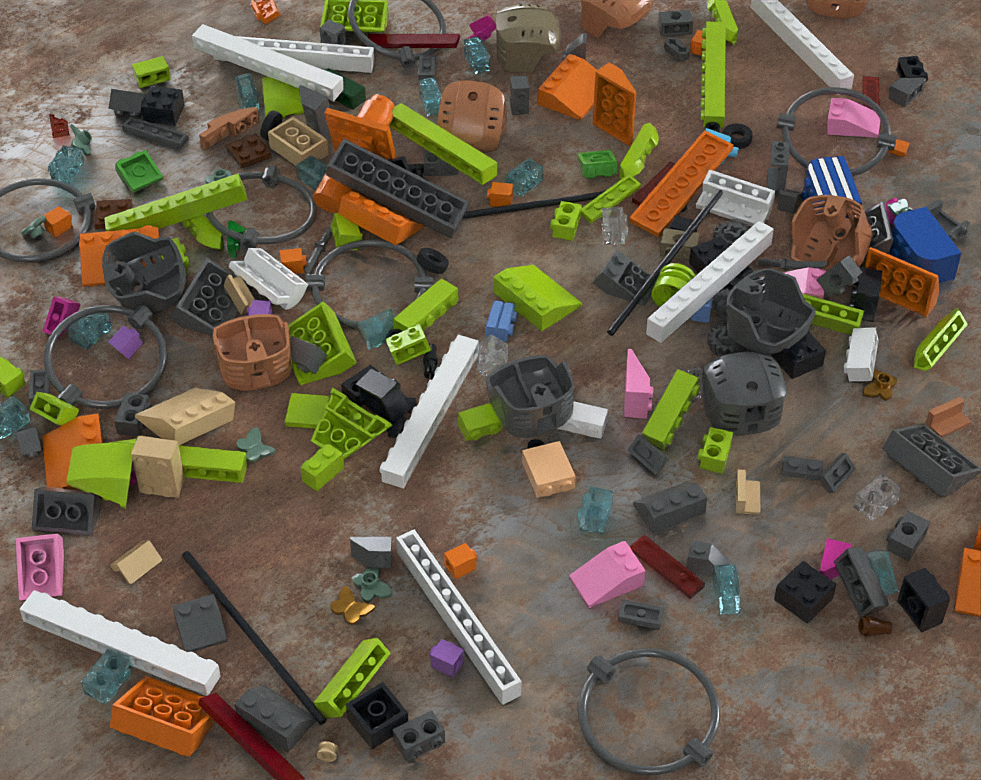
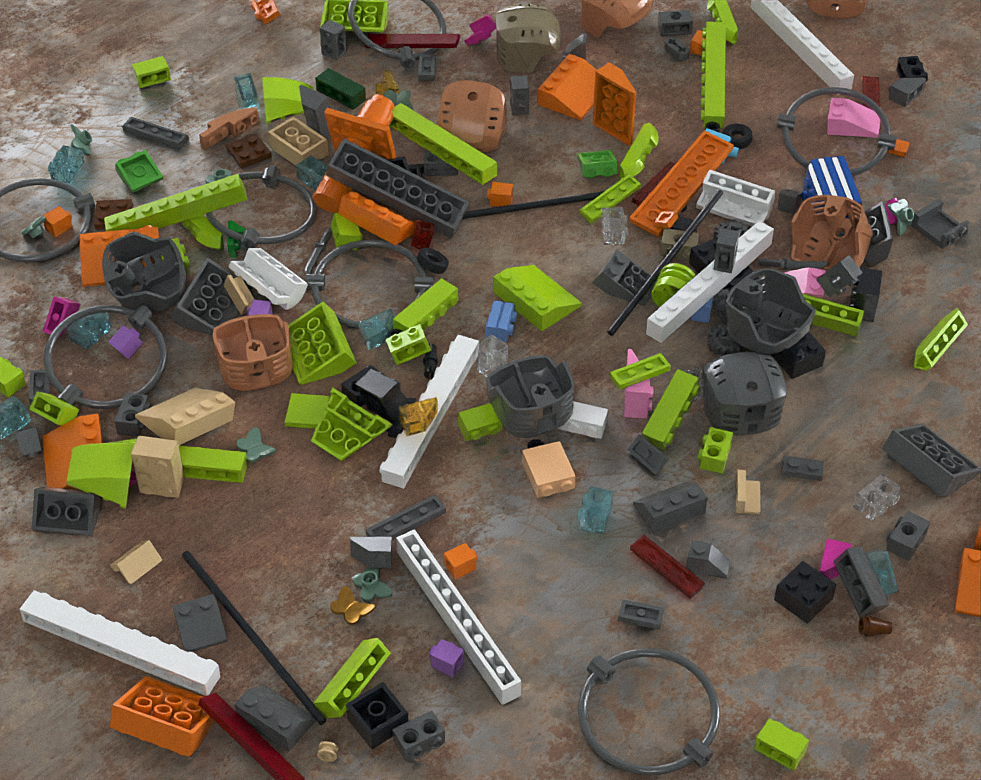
(40, 565): bright pink slope -> none
(59, 127): clear red tile -> none
(103, 674): clear light blue brick -> none
(126, 101): dark grey slope -> none
(162, 105): black brick -> none
(267, 61): white brick -> none
(271, 121): black tyre -> none
(293, 260): orange brick -> none
(306, 355): dark grey slope -> none
(321, 54): white brick -> none
(322, 467): lime brick -> none
(386, 83): none -> clear yellow slope
(403, 97): none -> sand green animal
(408, 519): none -> dark grey plate
(418, 416): none -> clear yellow slope
(422, 234): none -> clear red brick
(430, 95): clear light blue brick -> none
(476, 55): clear light blue brick -> none
(525, 176): clear light blue brick -> none
(566, 220): lime brick -> none
(608, 575): bright pink slope -> none
(640, 371): none -> lime plate
(665, 219): none -> orange tile
(726, 250): none -> dark grey brick
(726, 588): clear light blue slope -> none
(779, 158): dark grey panel -> none
(781, 744): none -> lime brick
(837, 472): dark grey plate -> none
(861, 354): white brick -> none
(881, 385): pearl gold animal -> none
(904, 282): orange slope -> none
(923, 599): black brick -> none
(924, 244): blue brick -> none
(947, 417): nougat panel -> none

